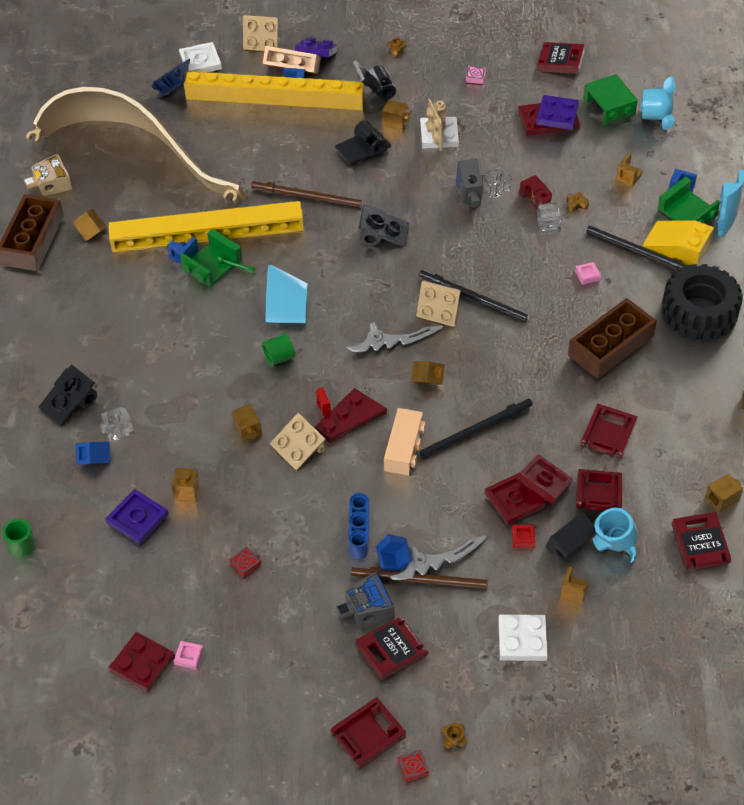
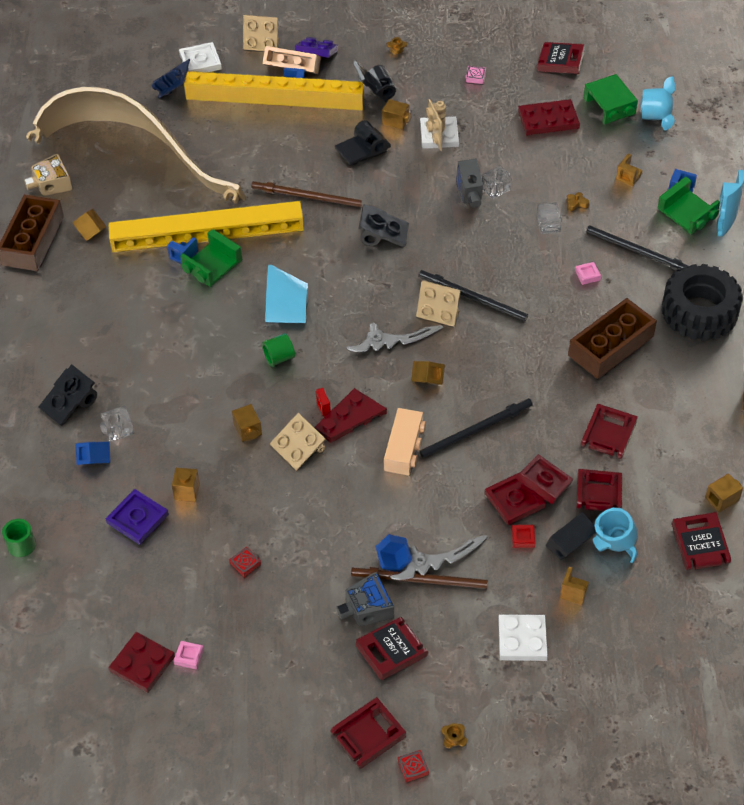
(250, 269): green hinge -> none
(356, 533): blue beam -> none
(535, 190): dark red leg -> none
(557, 112): dark purple plate -> none
(680, 240): yellow slope -> none

